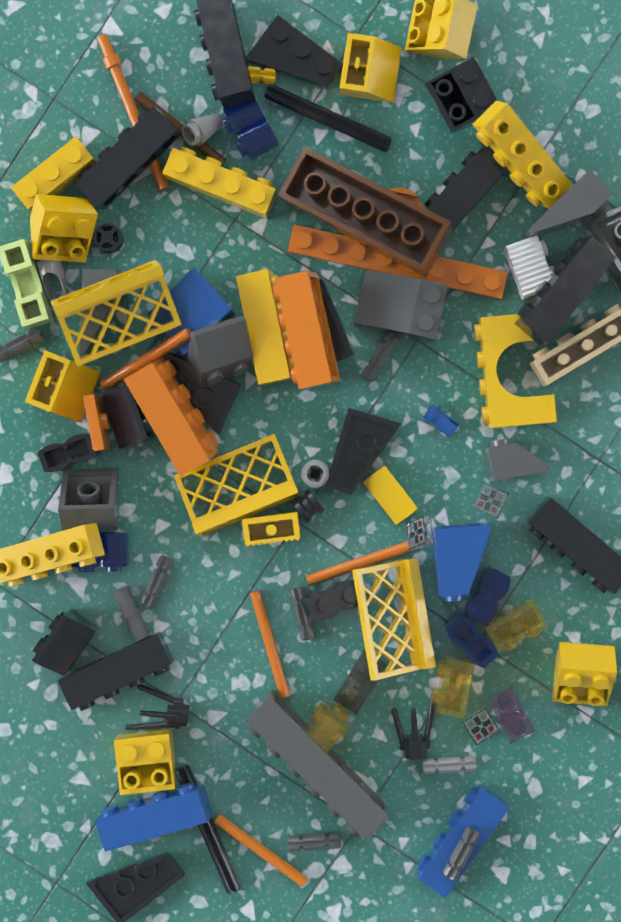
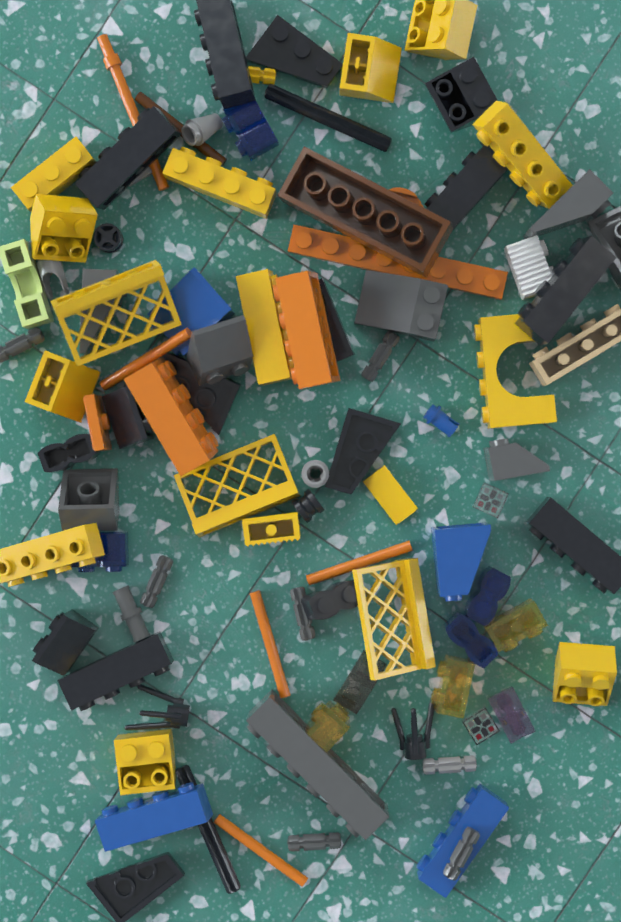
(420, 533): clear tile -> none

